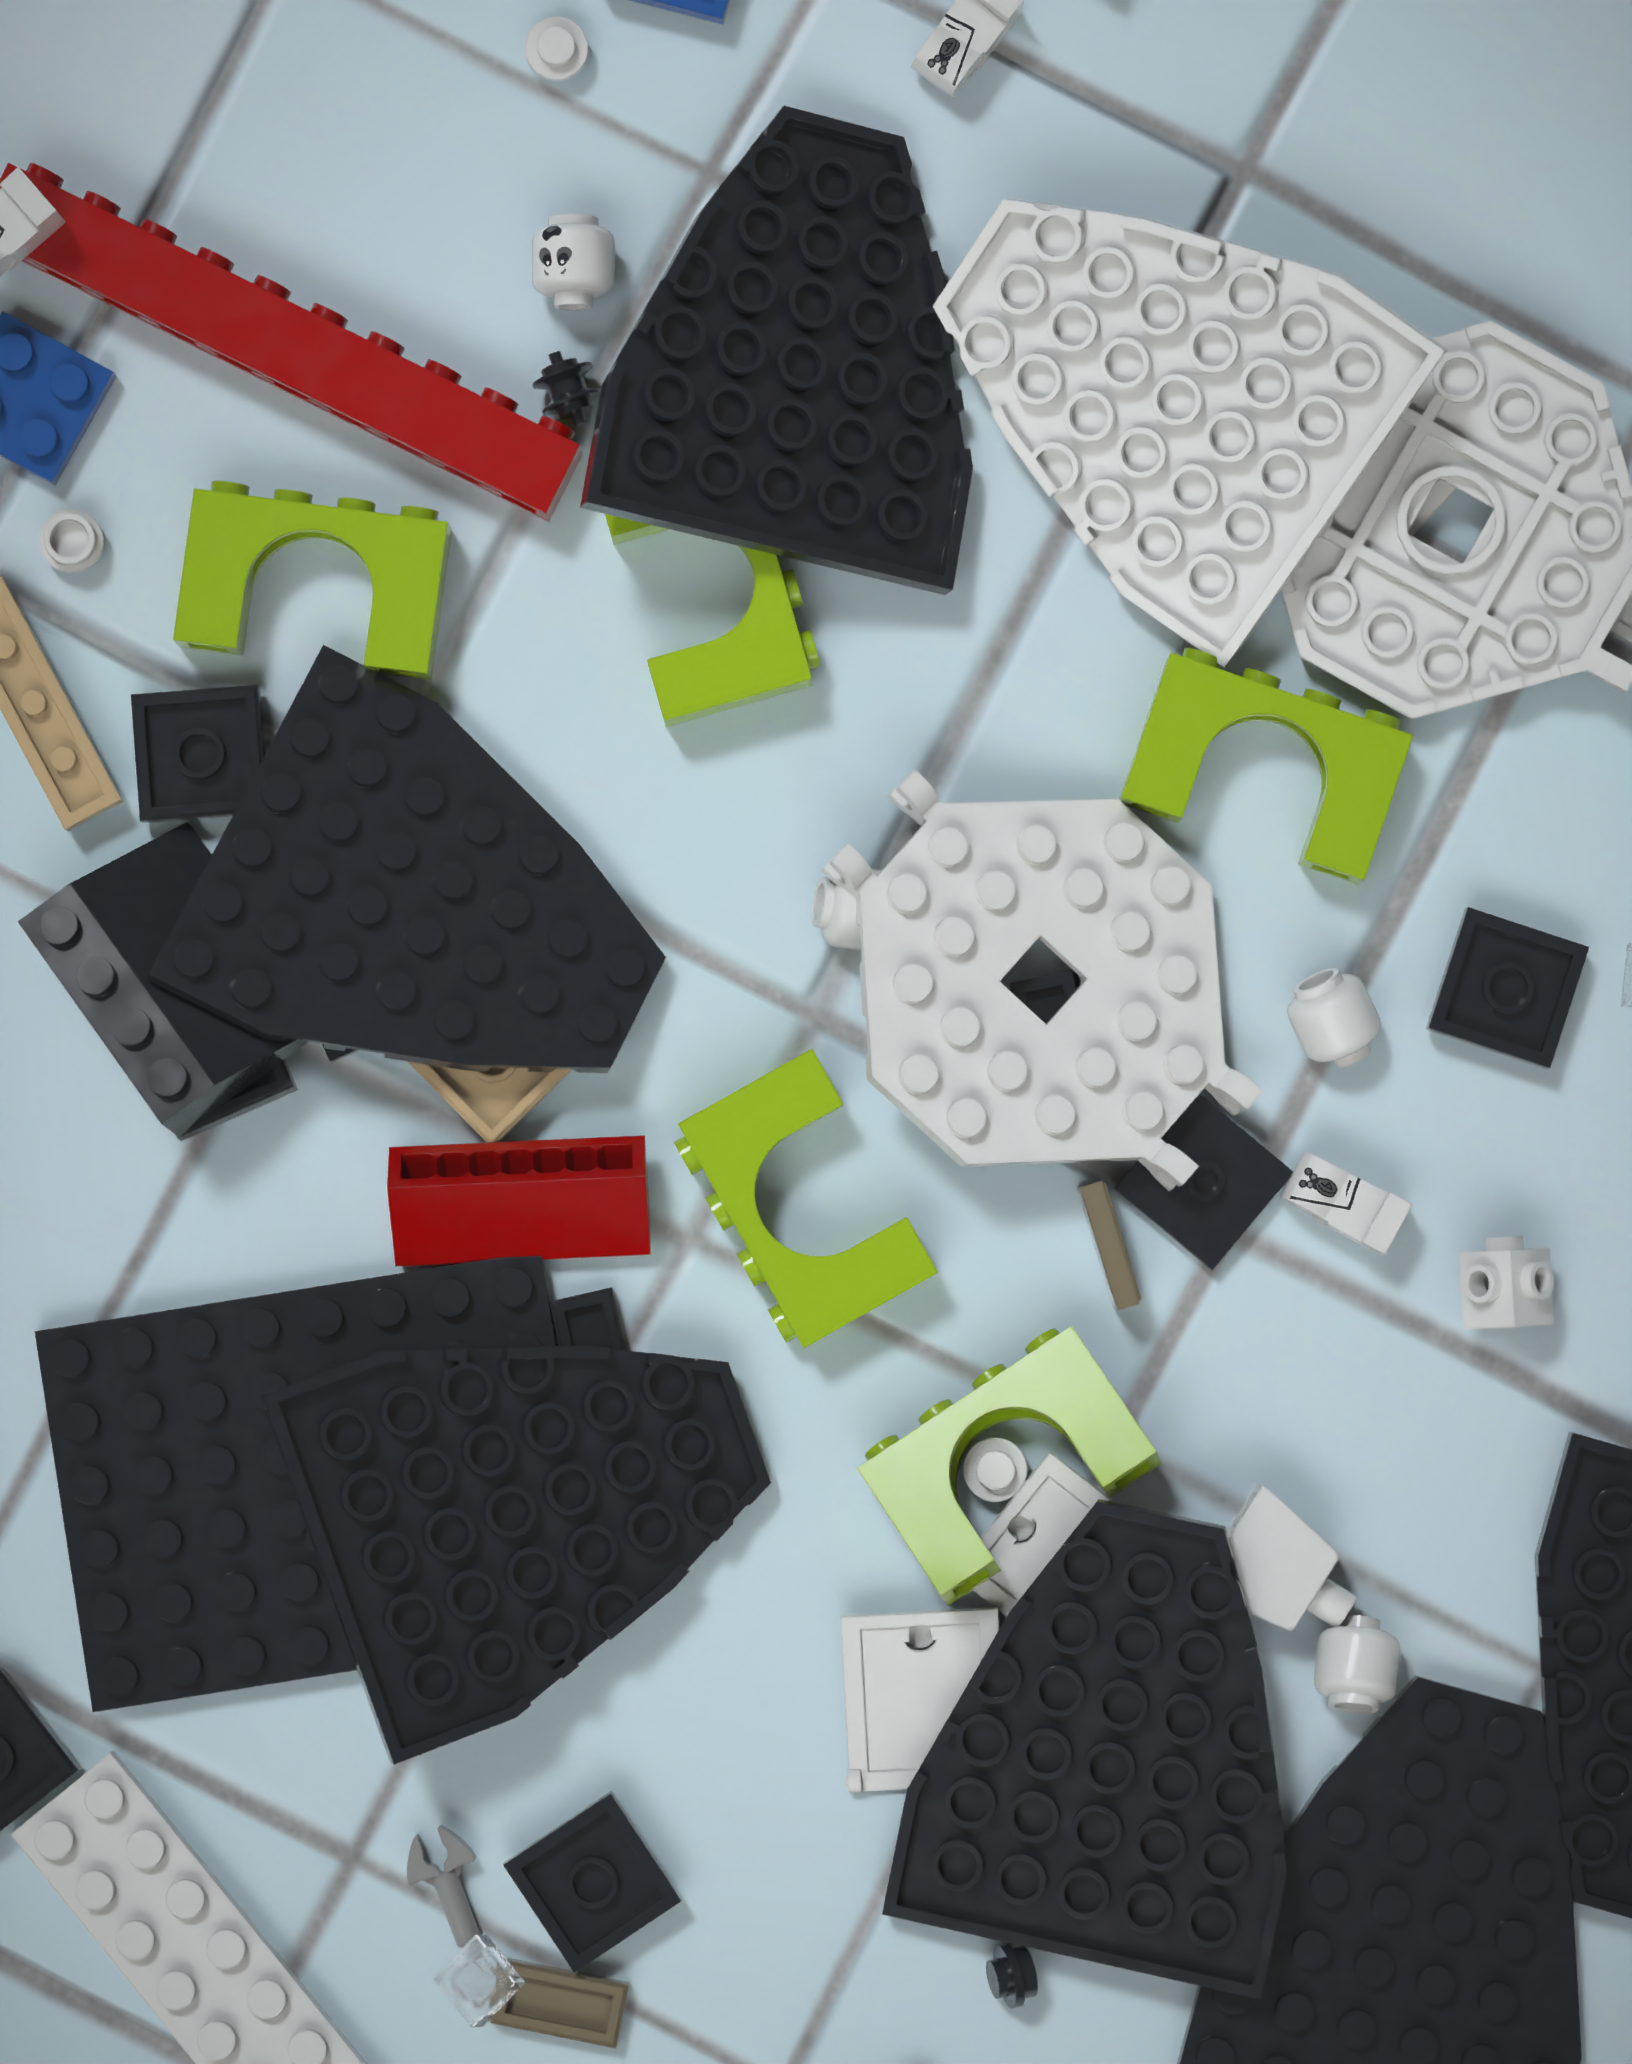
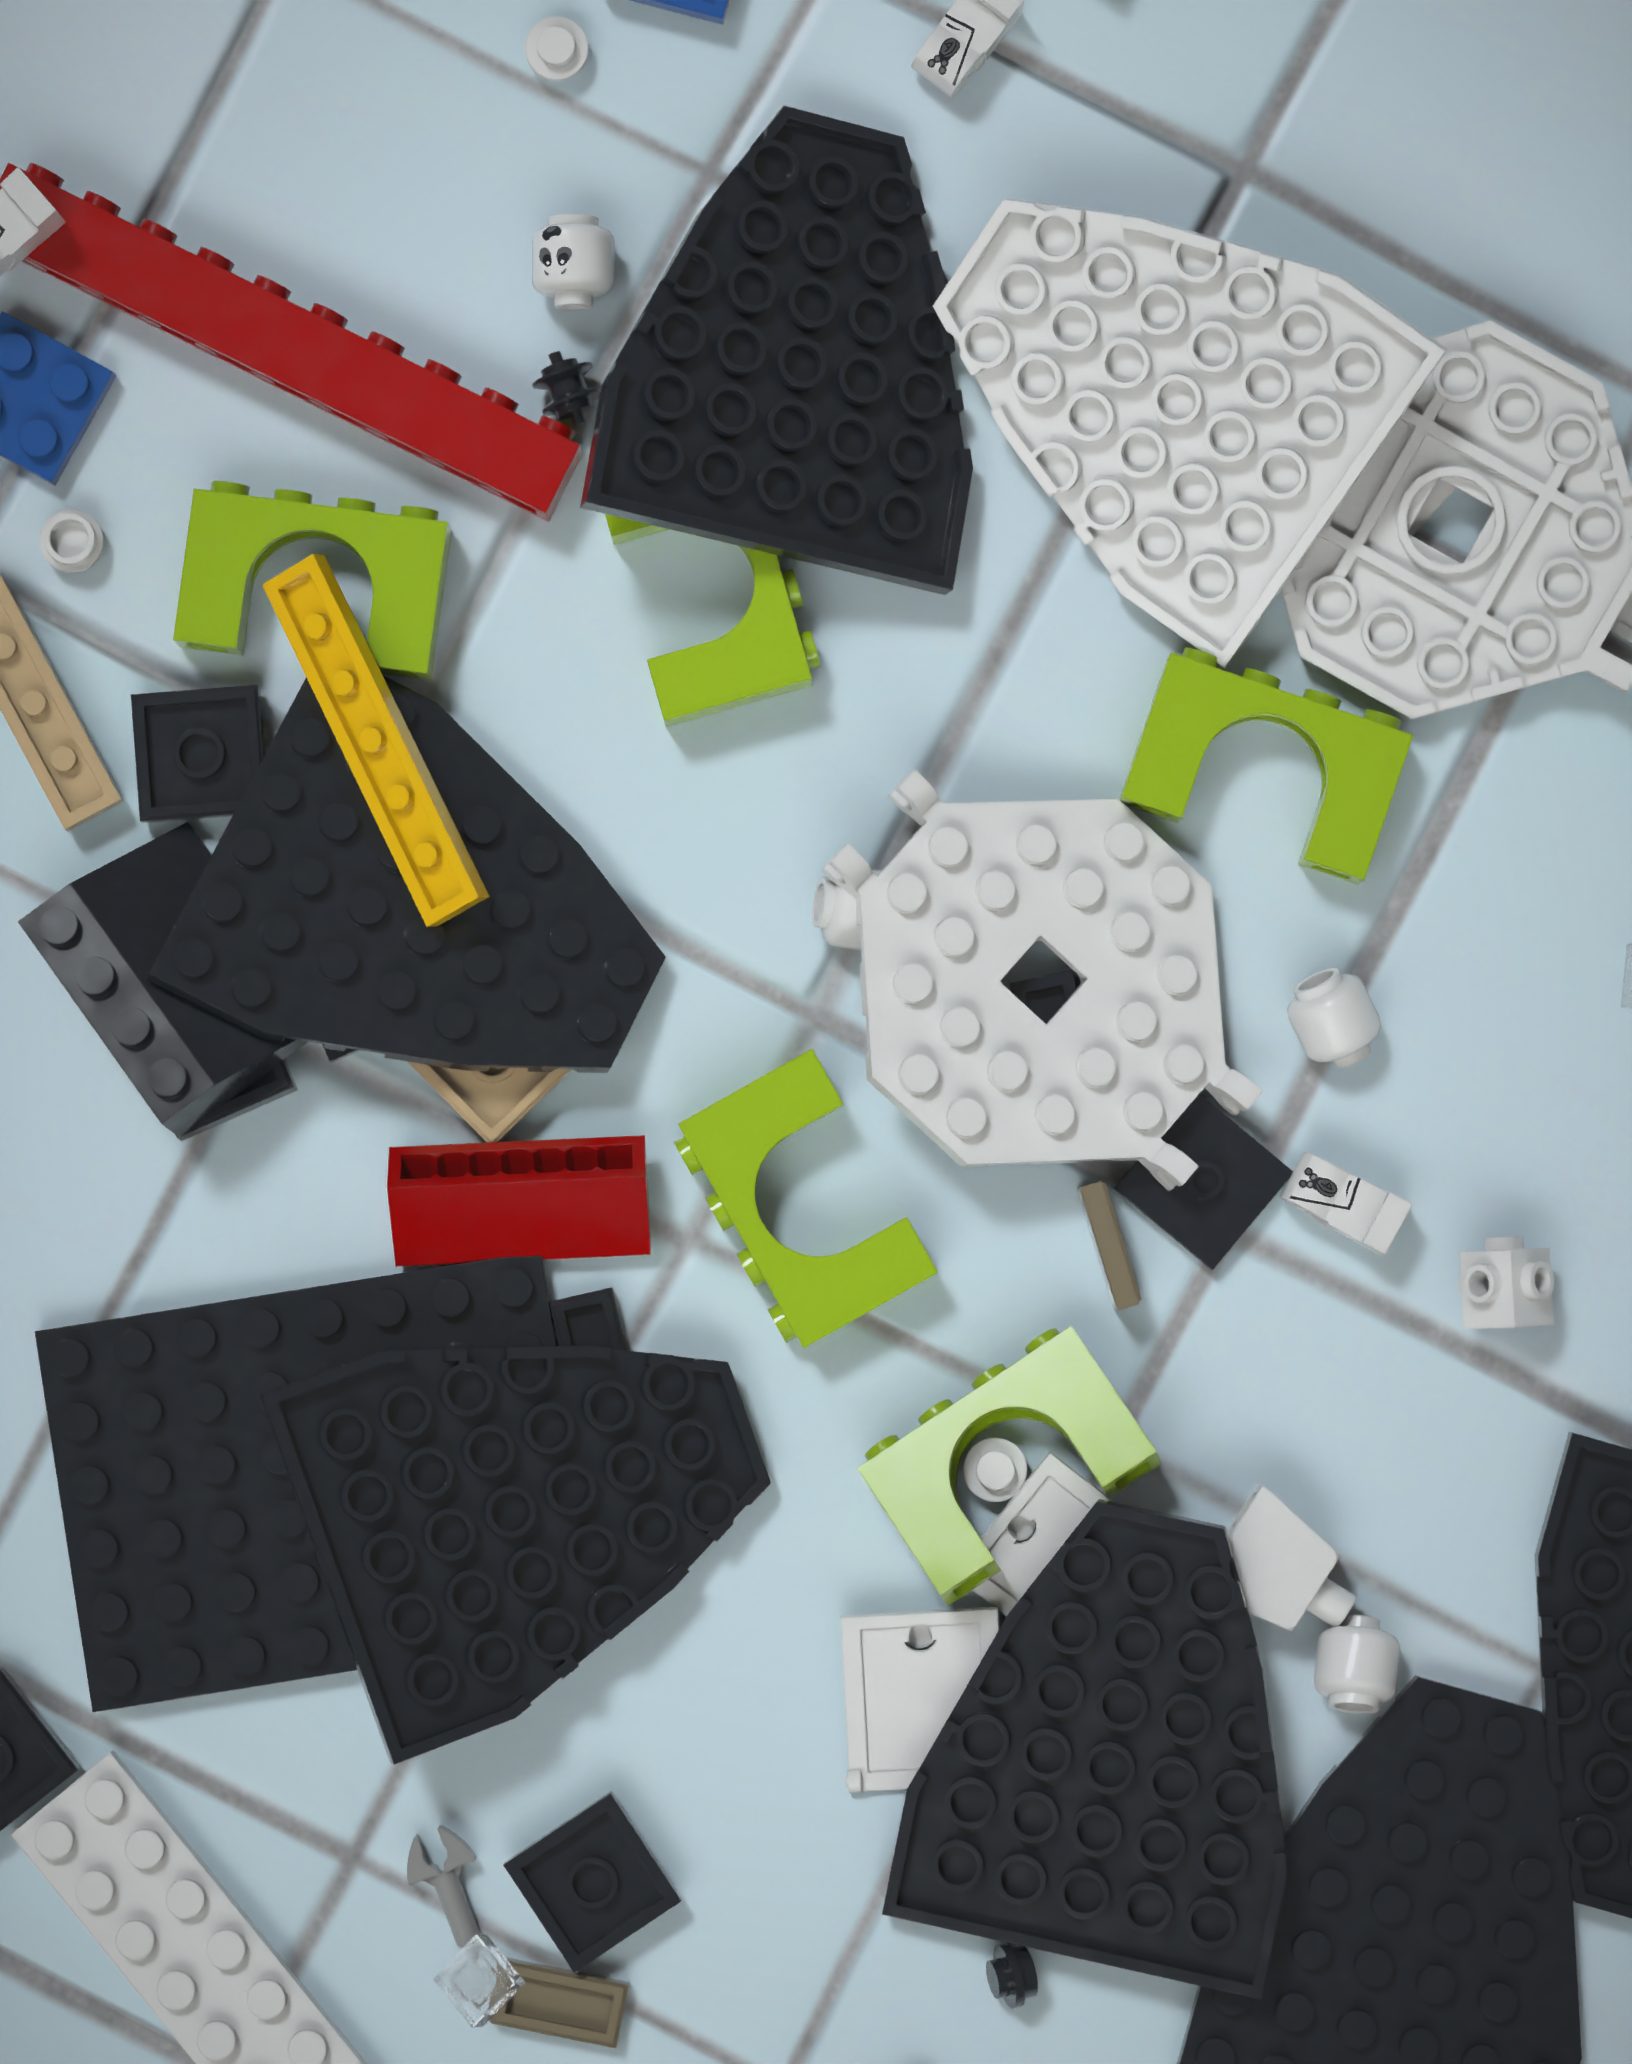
(375, 740): none -> yellow plate
(1507, 988): black plate -> none

